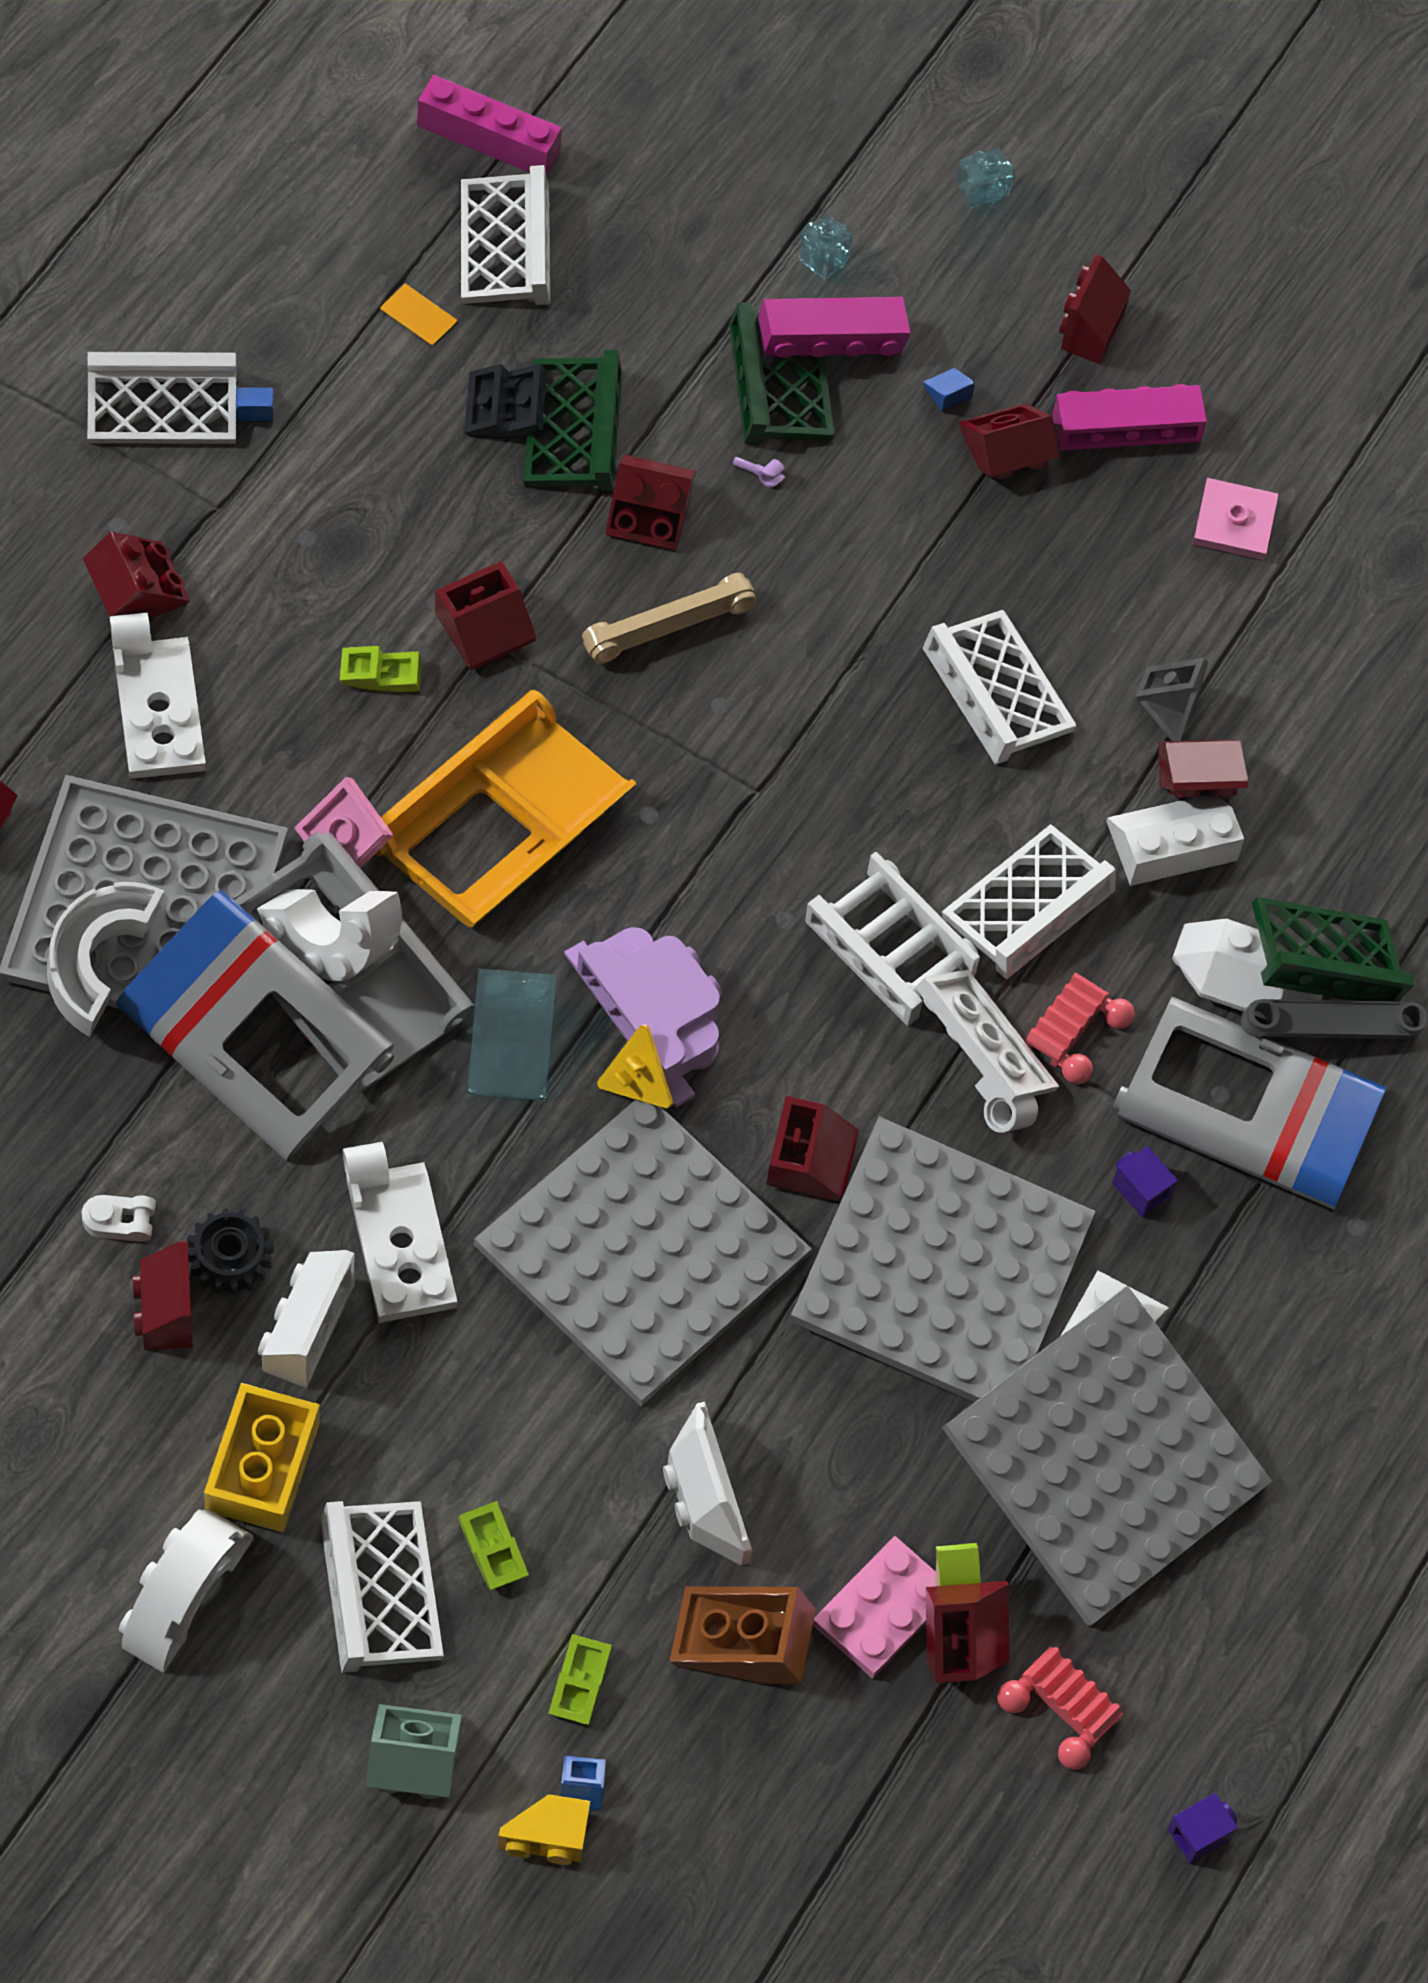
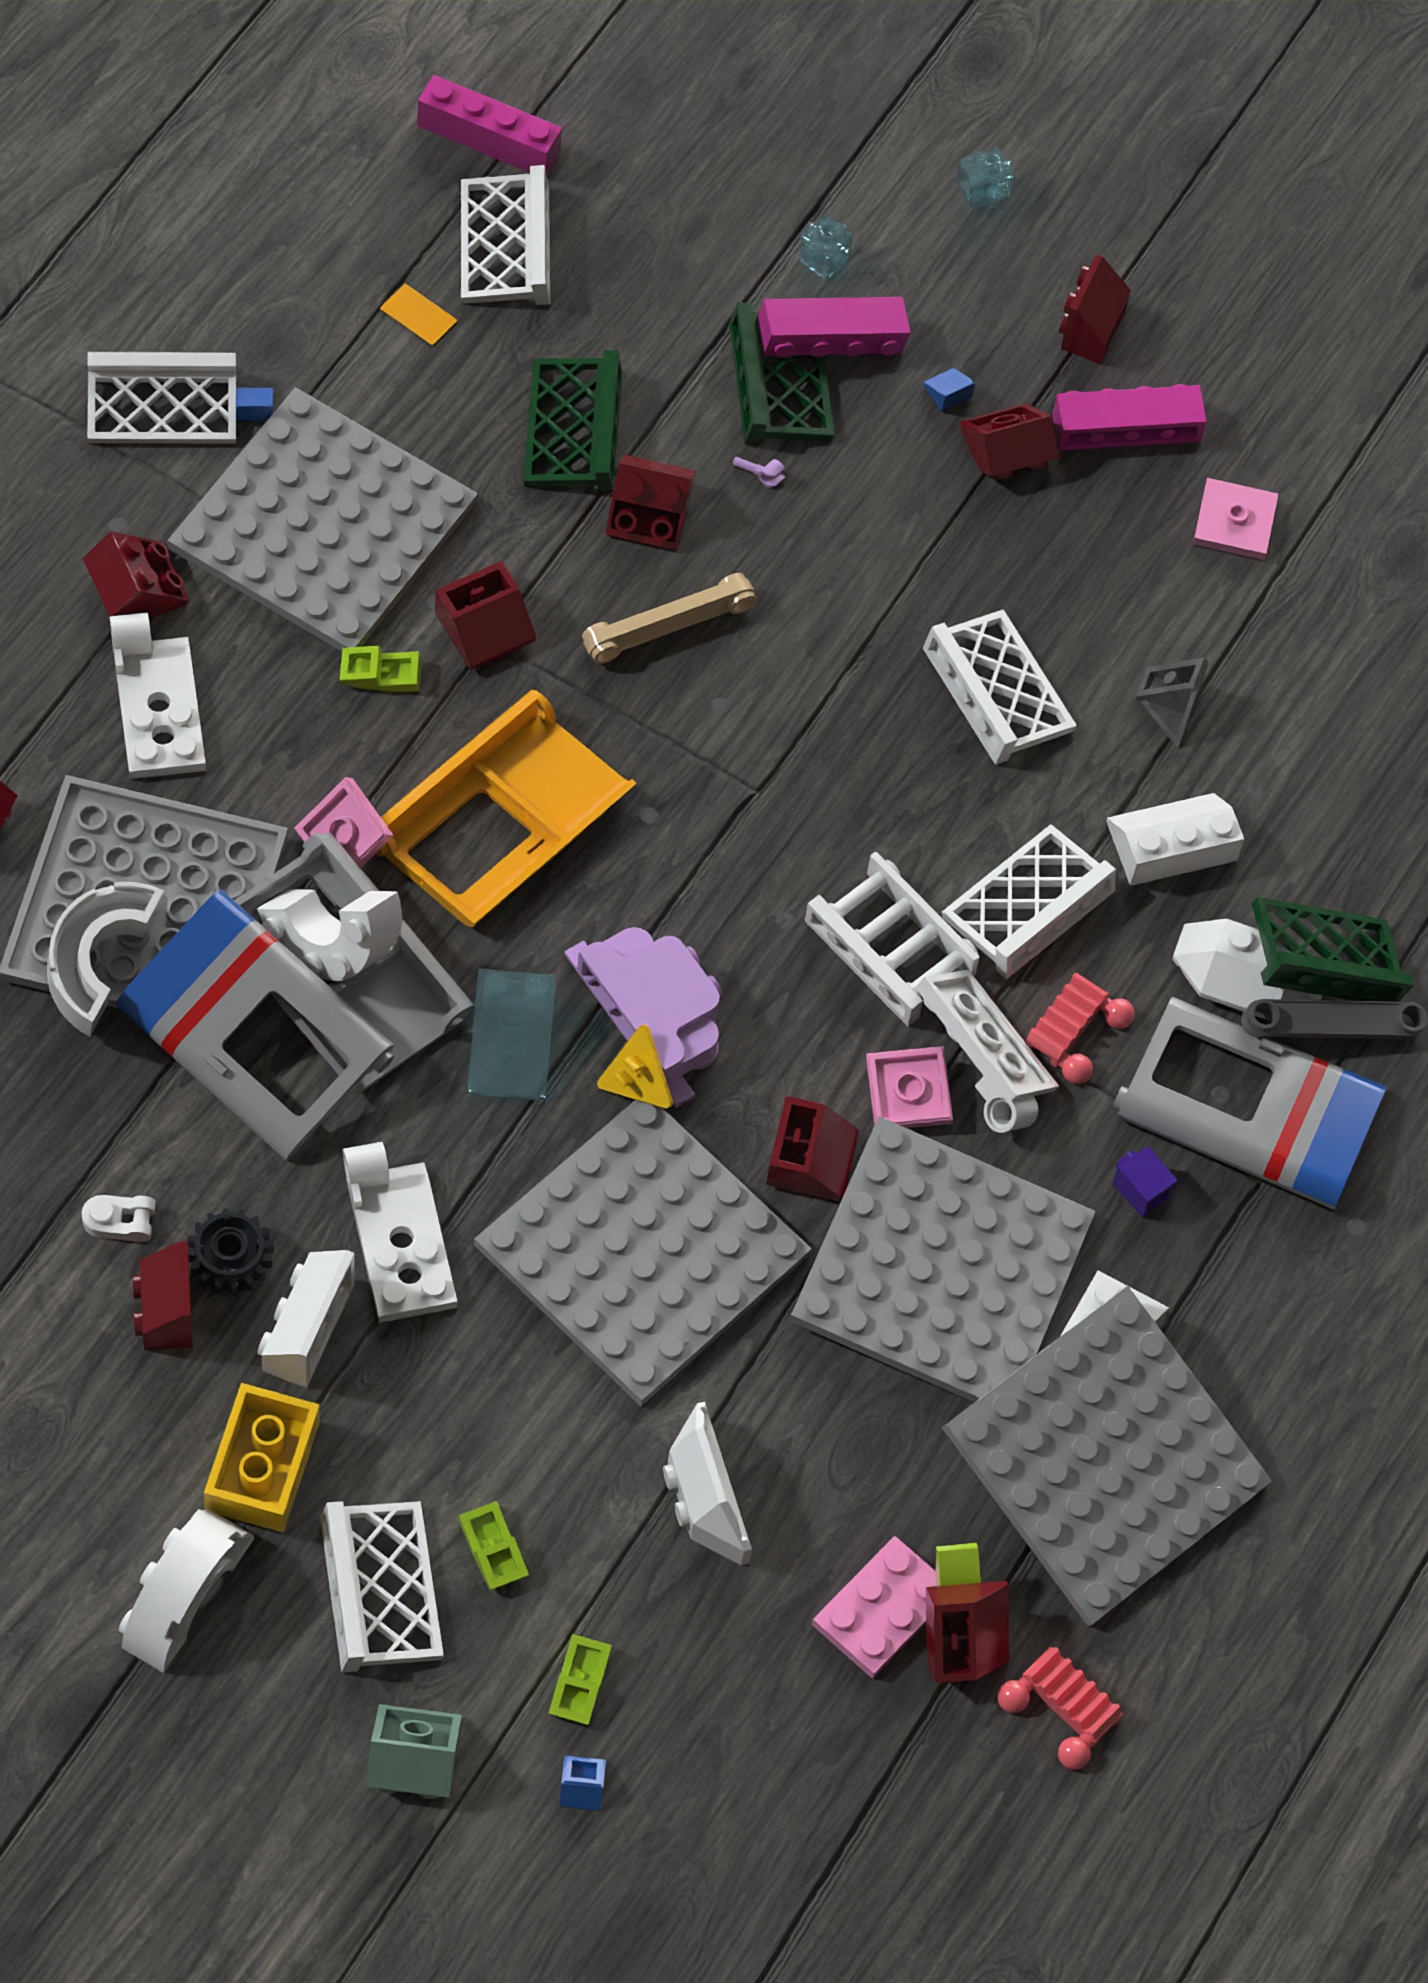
(323, 521): none -> light grey plate
(505, 402): black slope -> none
(549, 1829): yellow slope -> none
(744, 1632): dark orange slope -> none
(910, 1087): none -> bright pink plate
(1202, 765): slope -> none
(1203, 1827): dark purple brick -> none

